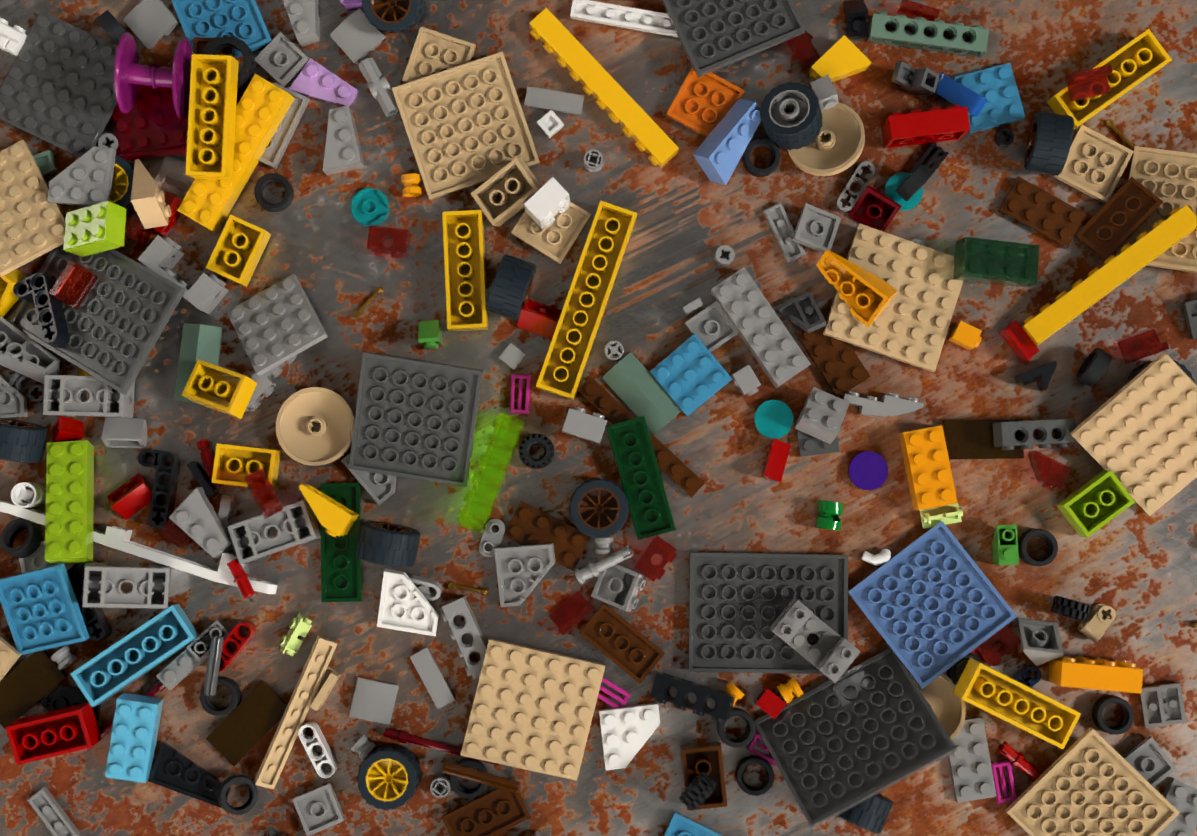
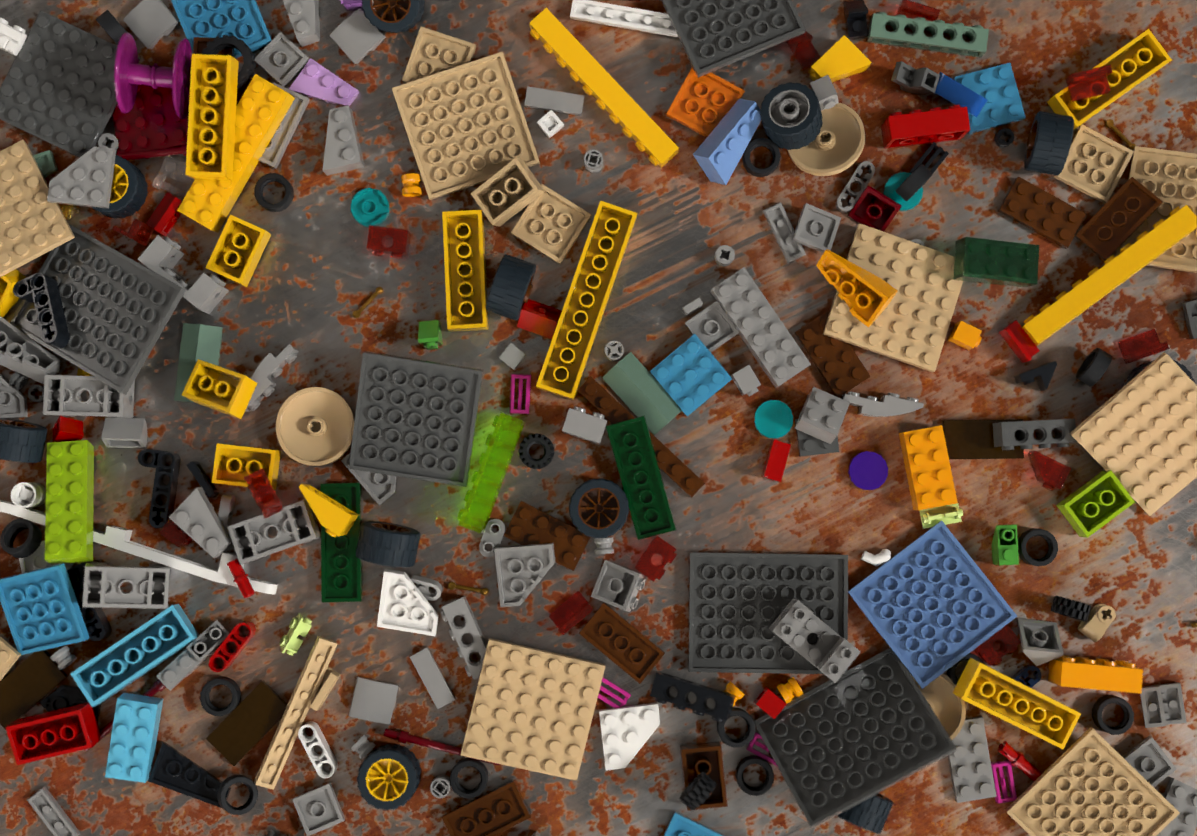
(73, 284): clear red panel -> none
(94, 229): lime brick -> none
(130, 497): red panel -> none
(148, 199): tan slope -> none
(206, 456): red axle -> none
(213, 665): dark grey axle -> none
(276, 324): light grey plate -> none
(378, 86): light grey piece -> none
(480, 777): reddish brown axle -> none
(547, 203): white brick -> none
(595, 568): light grey pin -> none
(803, 312): dark grey wing -> none
(829, 515): green wheel -> none

